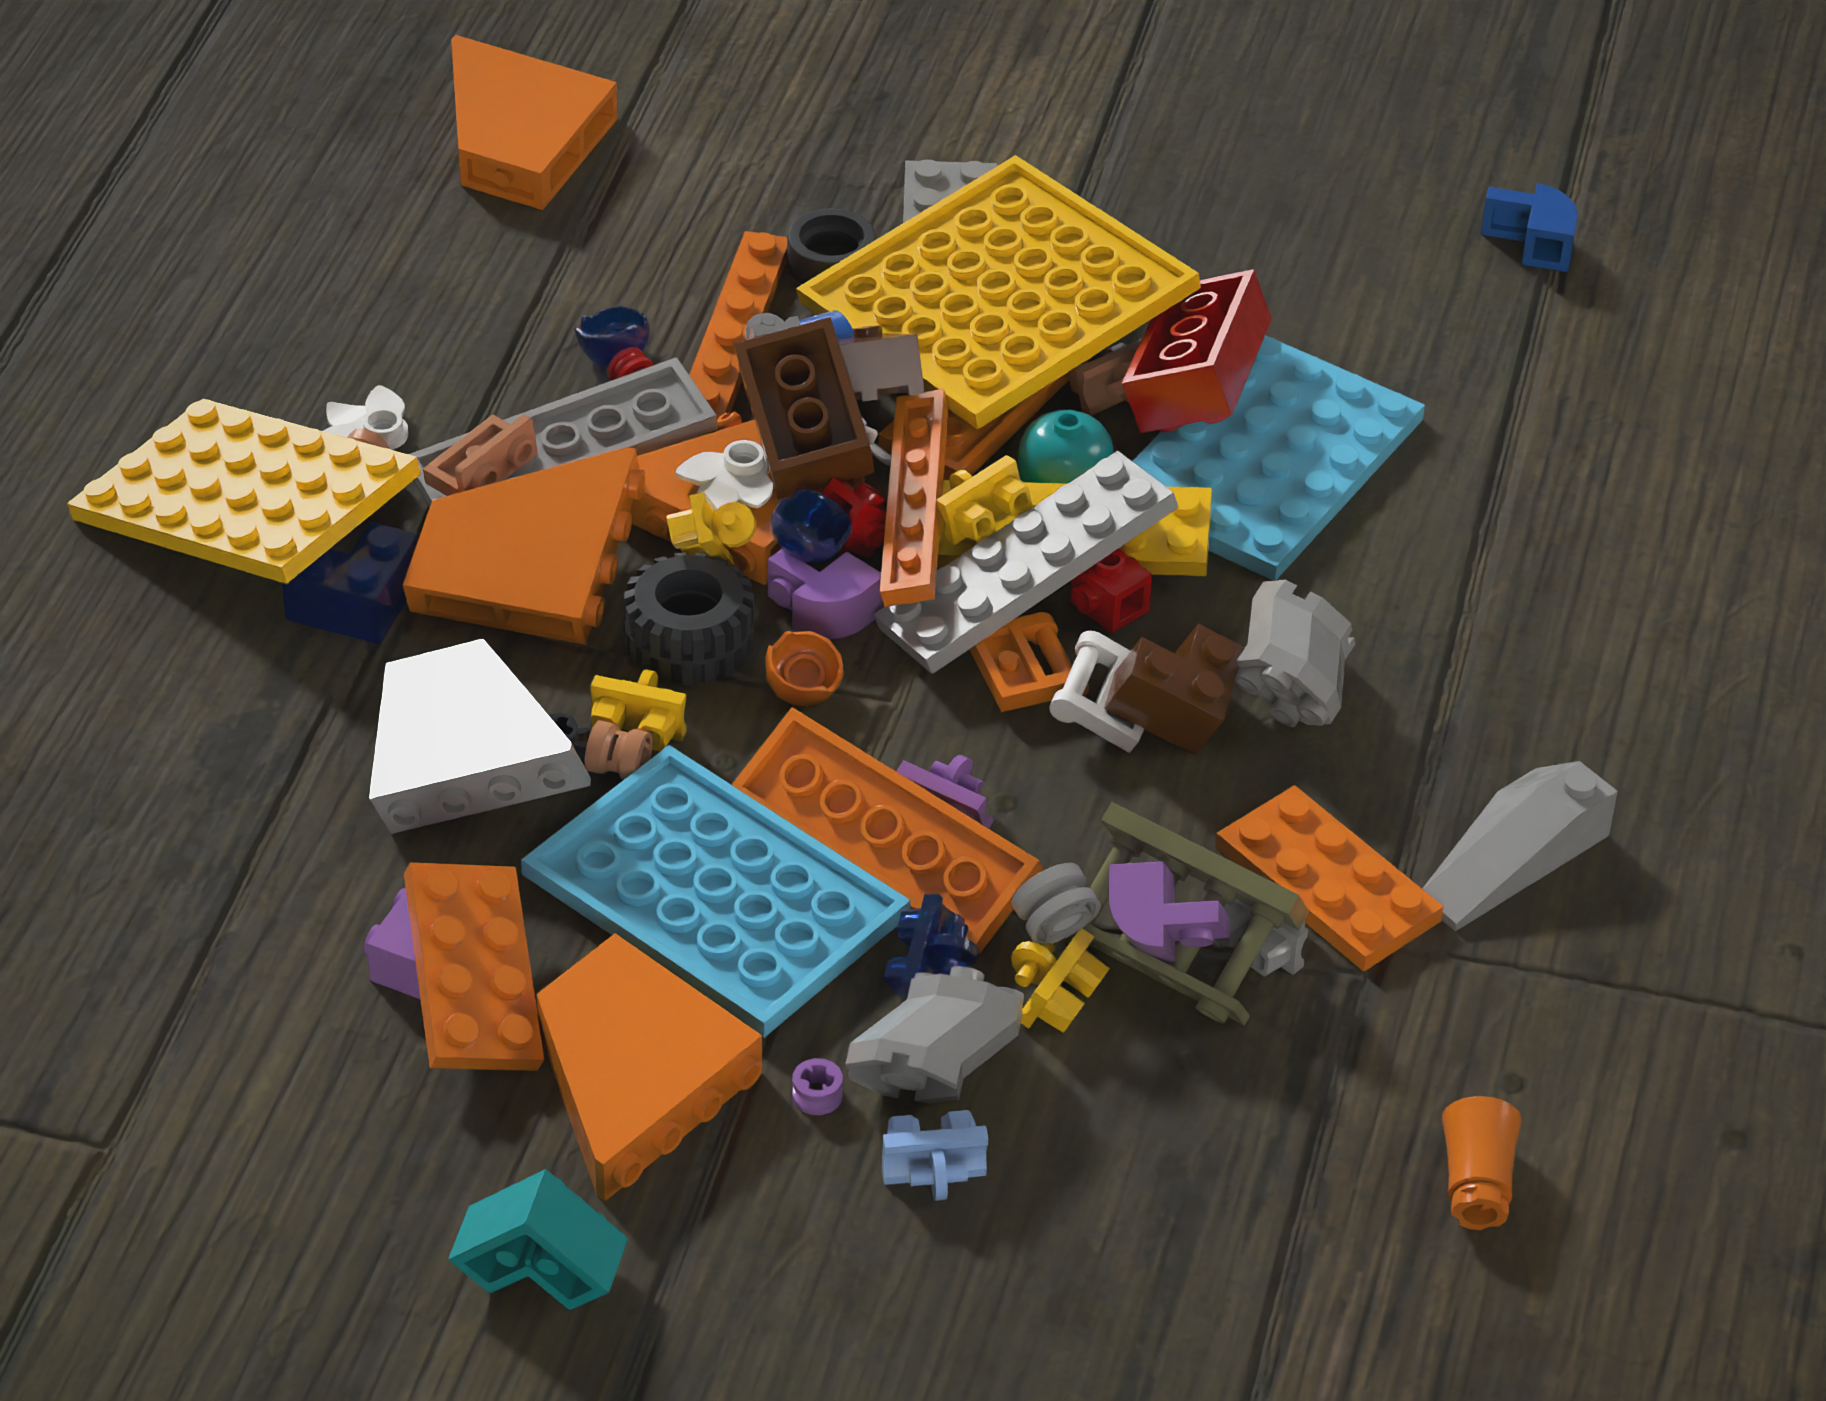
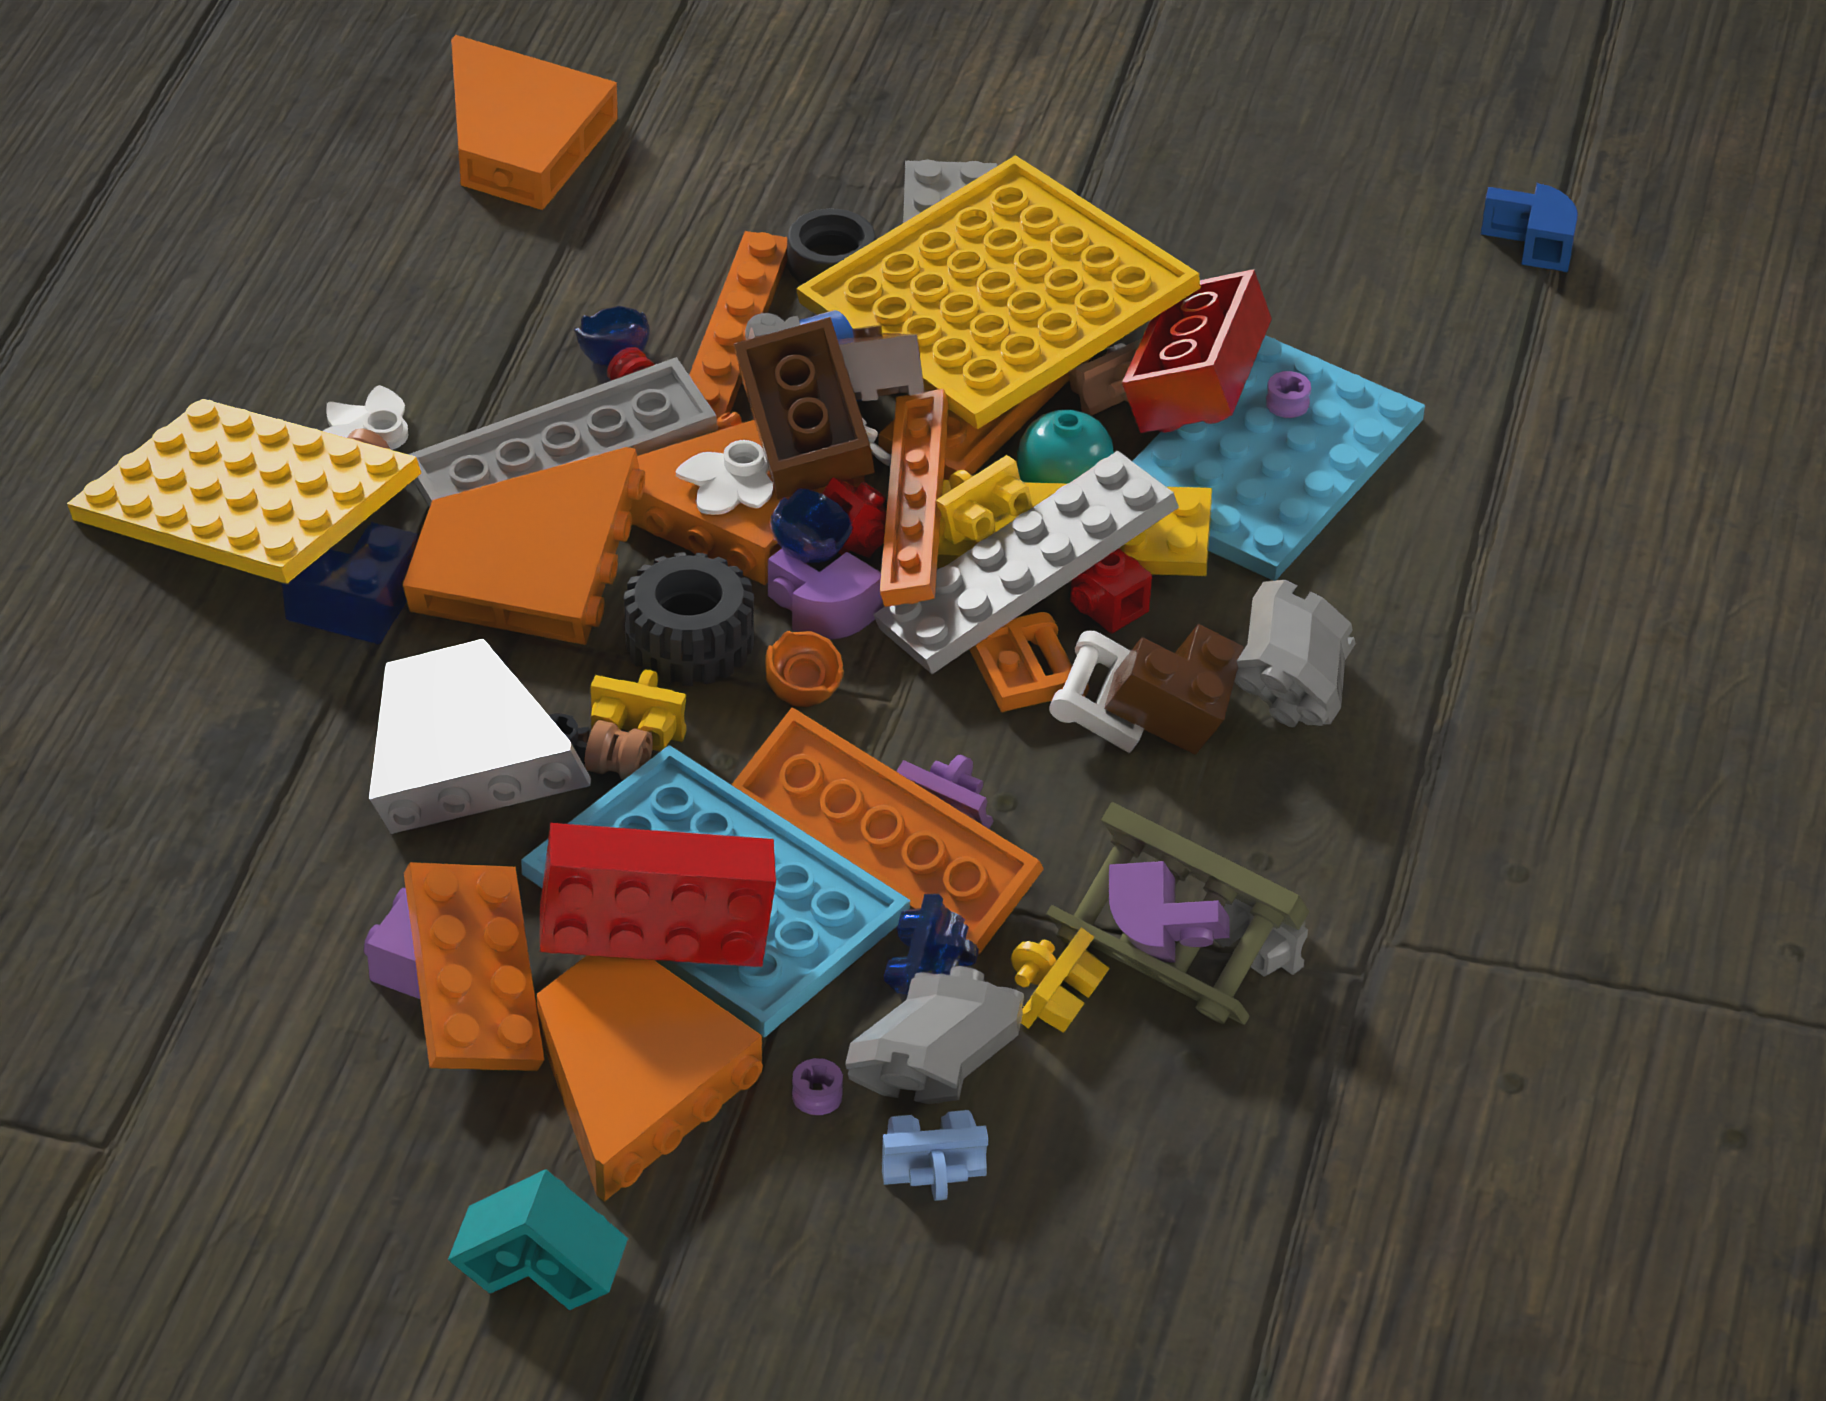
(483, 456): nougat bracket -> none
(657, 895): none -> red brick
(709, 529): yellow hips -> none
(1056, 903): light grey wheel -> none
(1288, 394): none -> medium lavender bush
(1349, 888): orange plate -> none
(1481, 1155): orange plant -> none
(1521, 838): light grey wedge -> none

